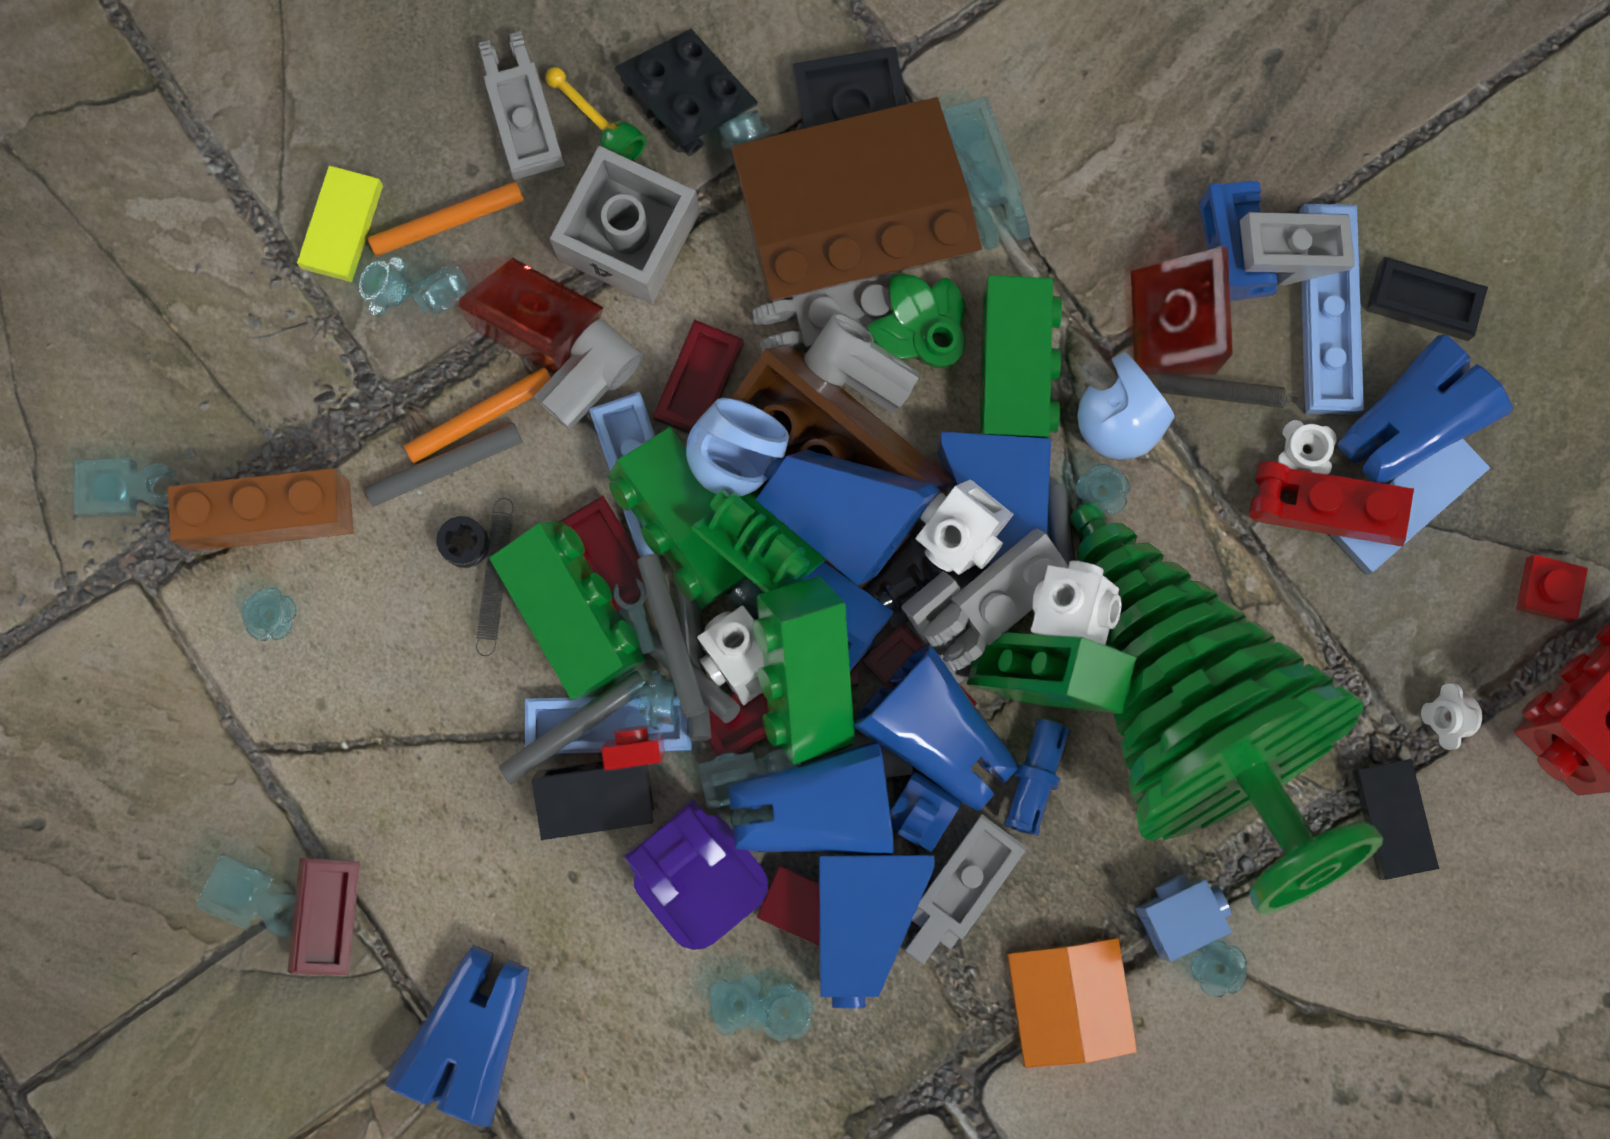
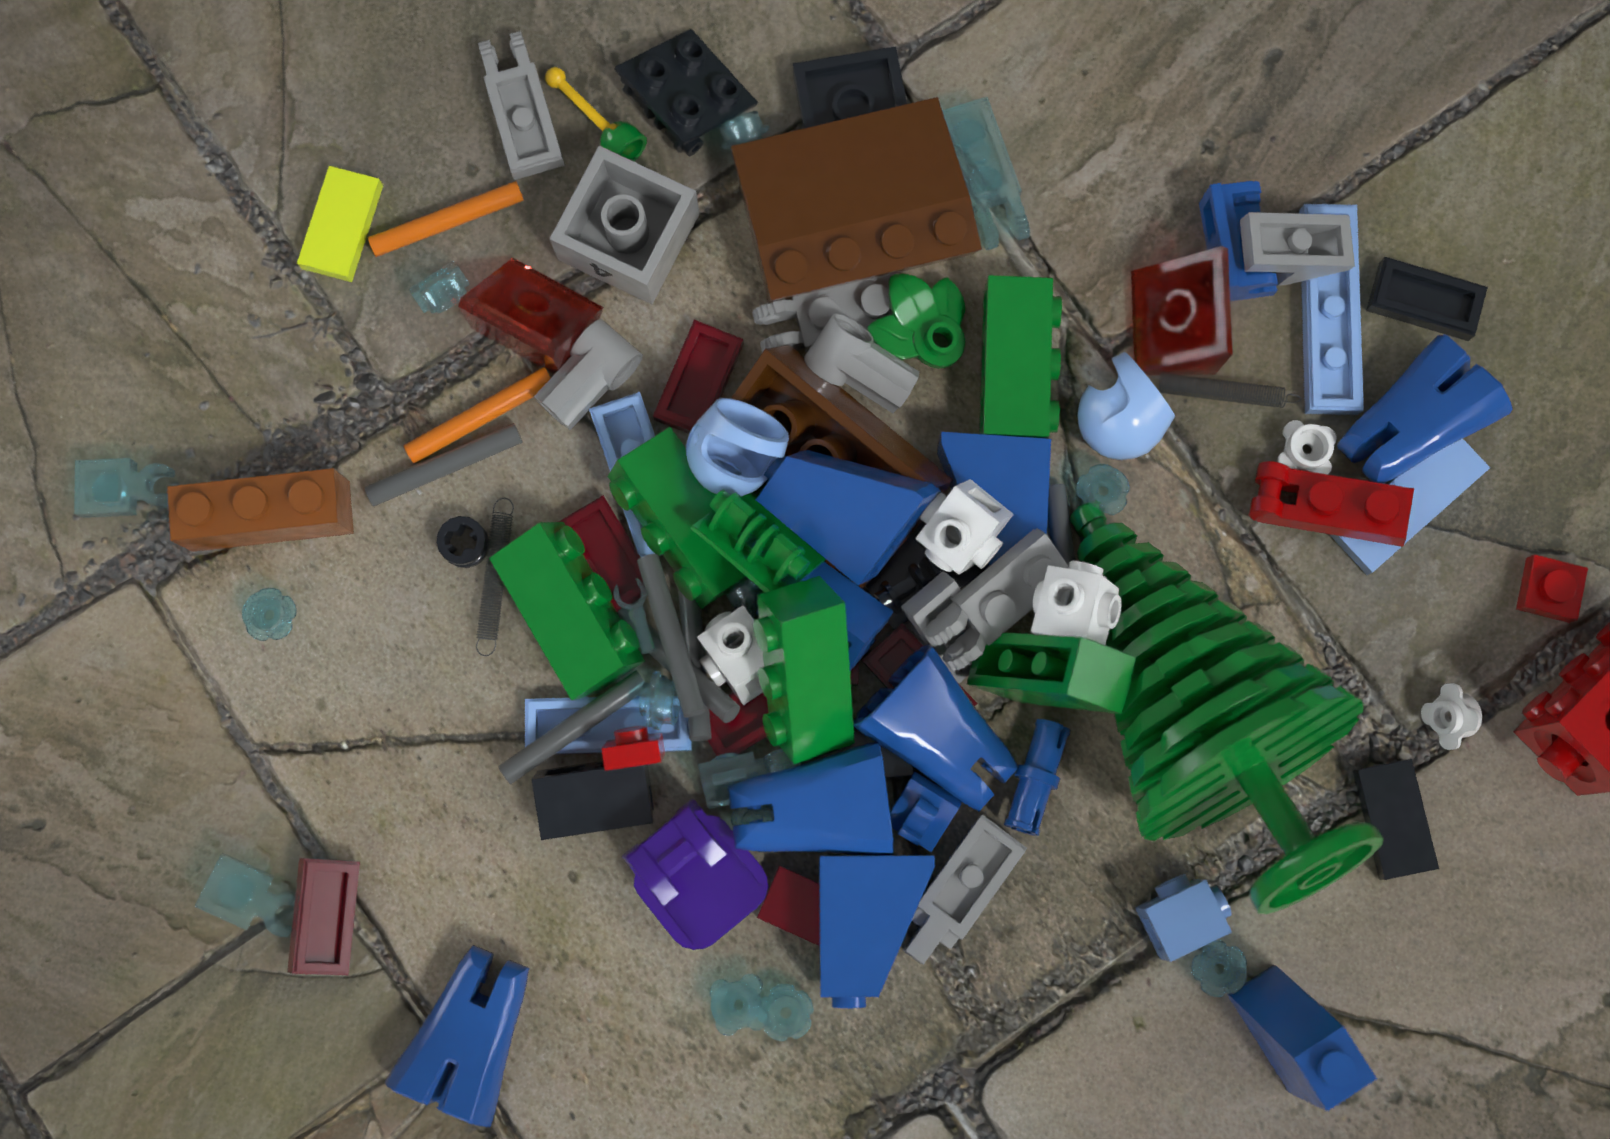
(384, 285): clear light blue plate -> none
(1071, 1003): orange slope -> none
(1301, 1040): none -> blue slope

